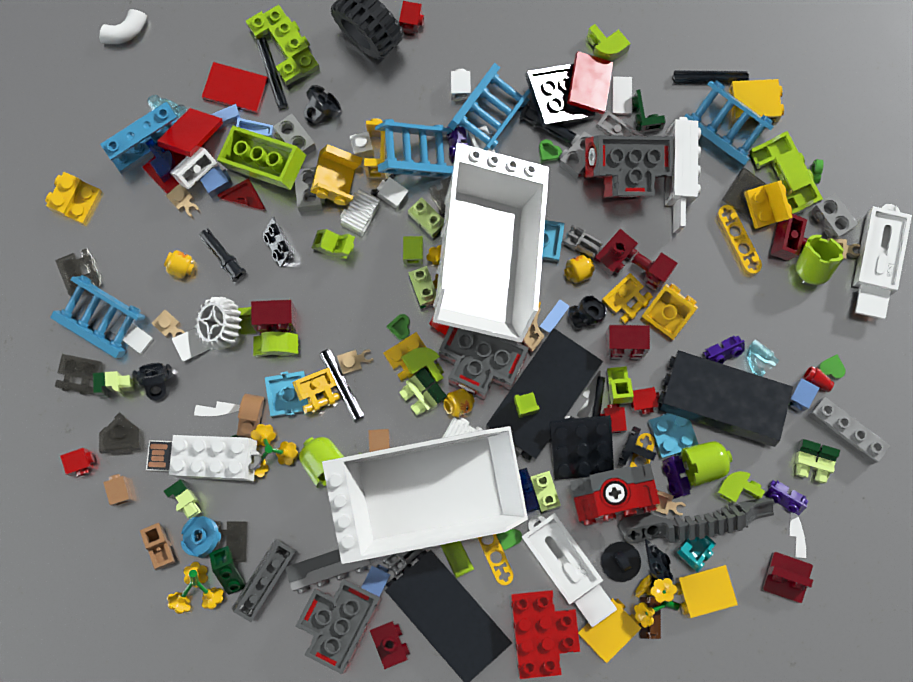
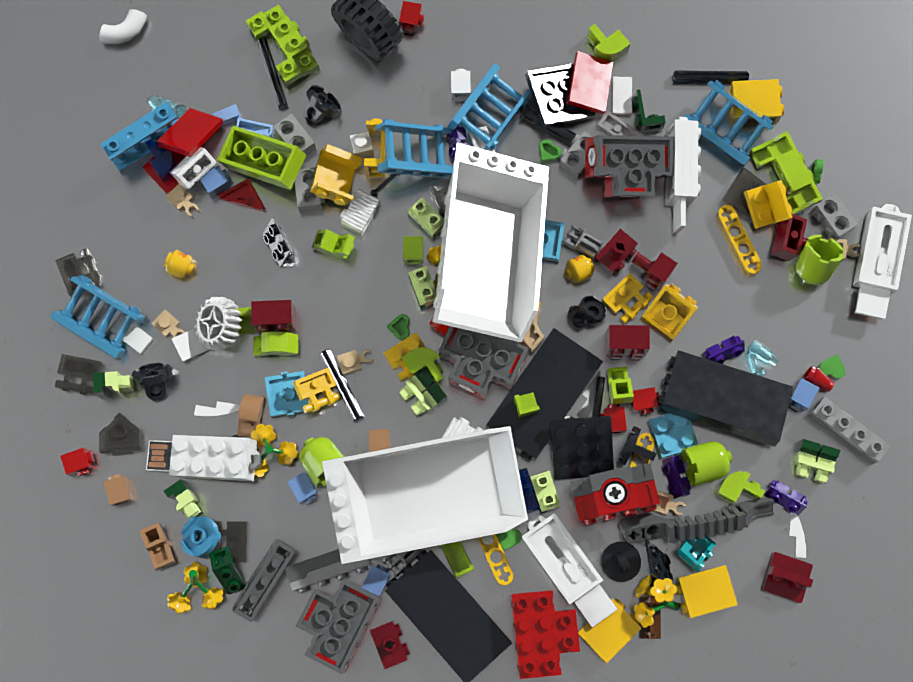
(72, 198): yellow plate -> none
(226, 260): black pin -> none
(235, 86): red tile -> none
(303, 489): none -> medium blue brick
(391, 192): white brick -> none
(459, 402): yellow head -> none
(554, 317): light blue piece -> none

